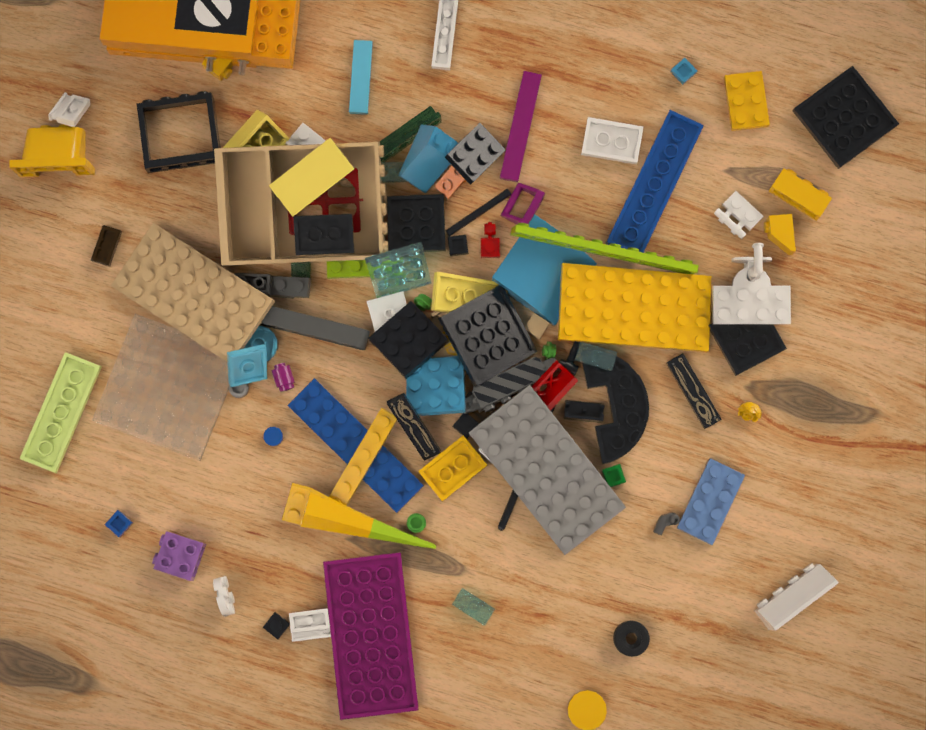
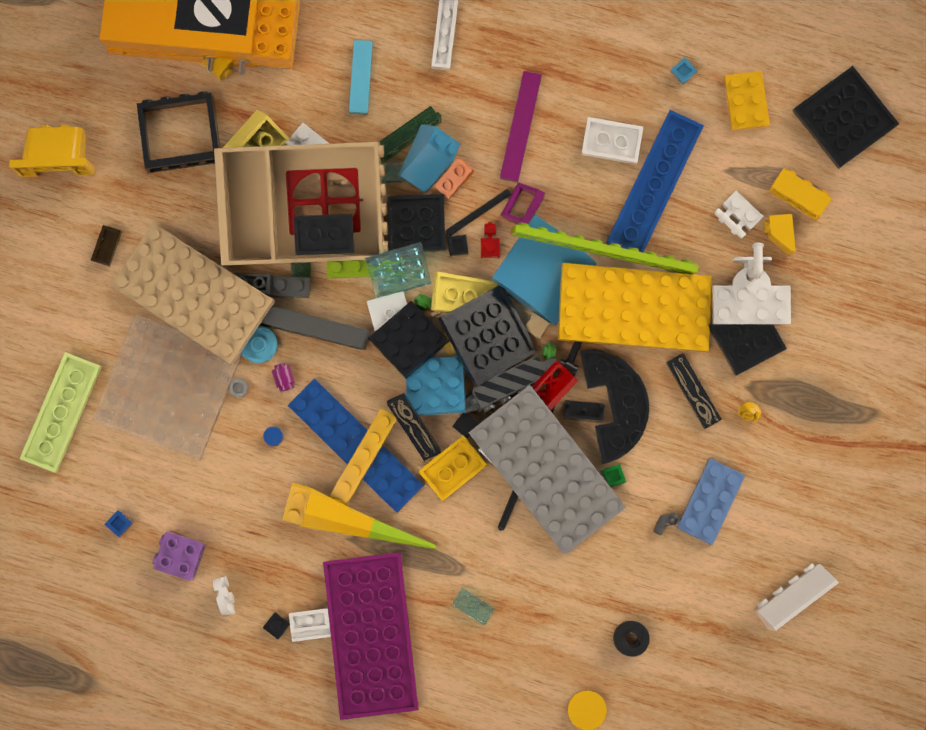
(69, 109): white plate -> none
(247, 365): medium azure tile -> none
(311, 177): light yellow tile -> none
(416, 522): bright green plate -> none
(475, 153): plate -> none
(596, 356): clear light blue plate -> none

